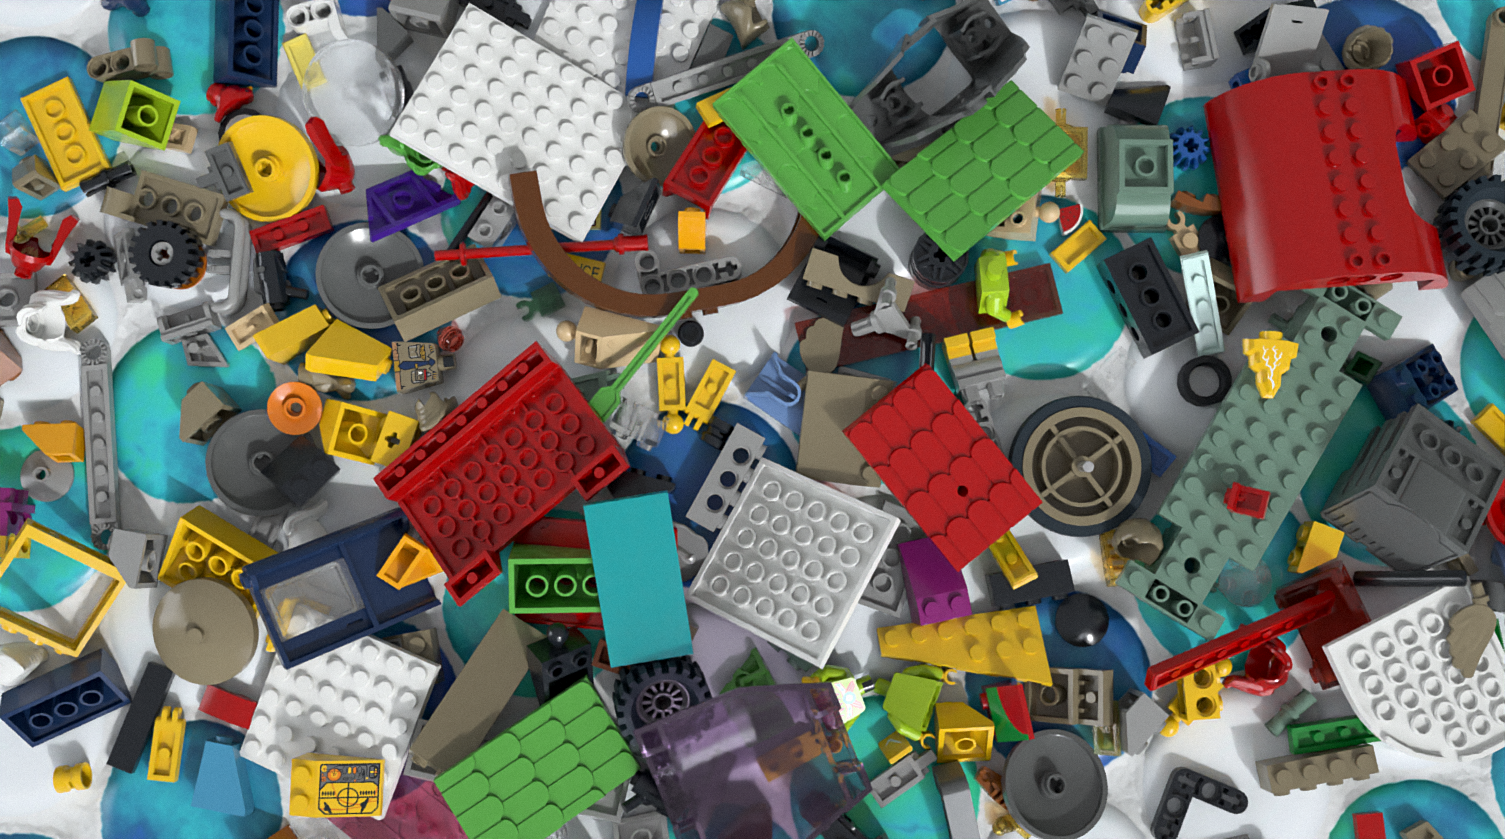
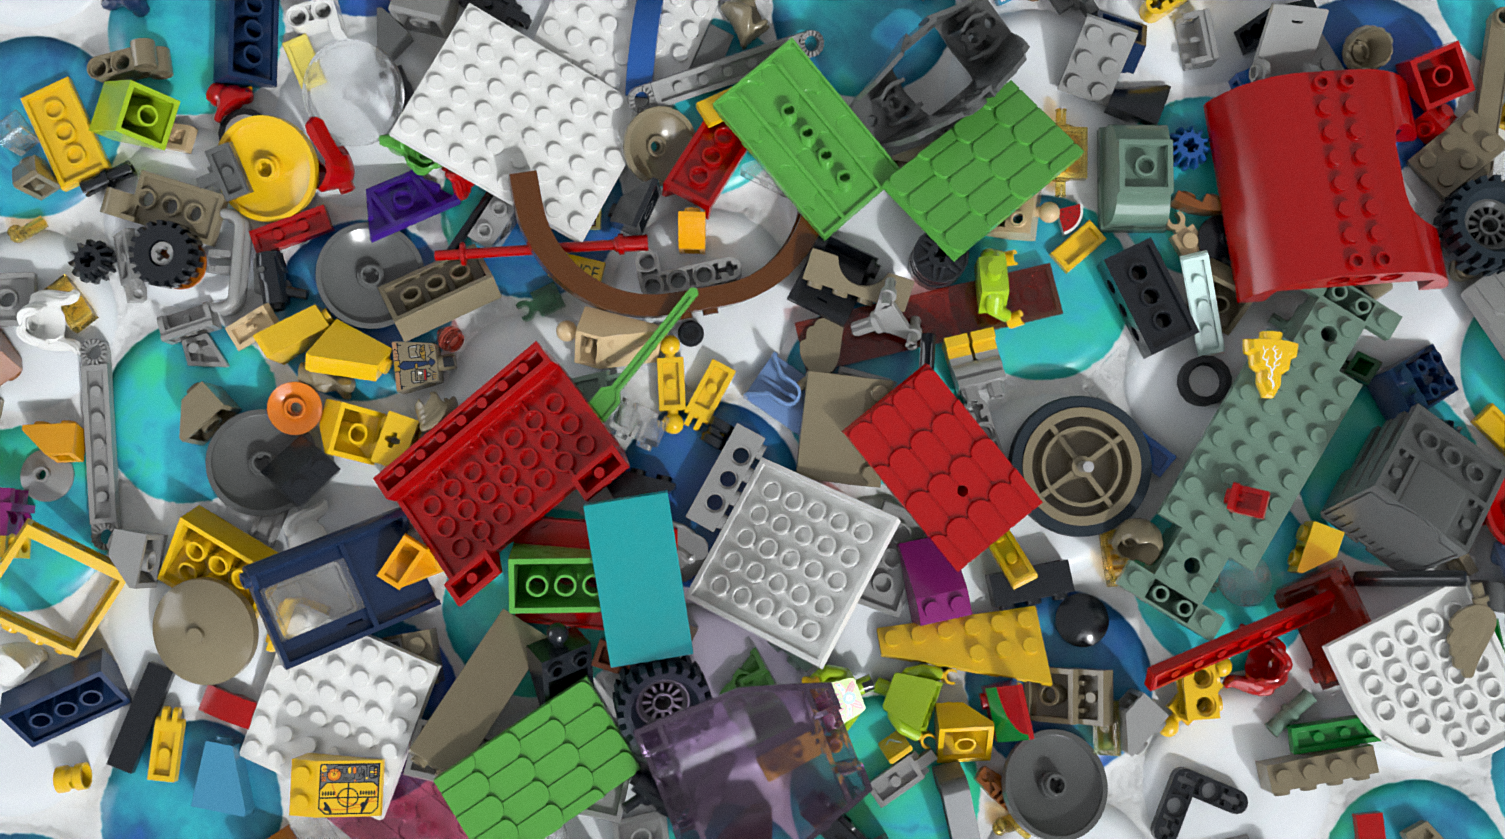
(29, 256): red piece -> none

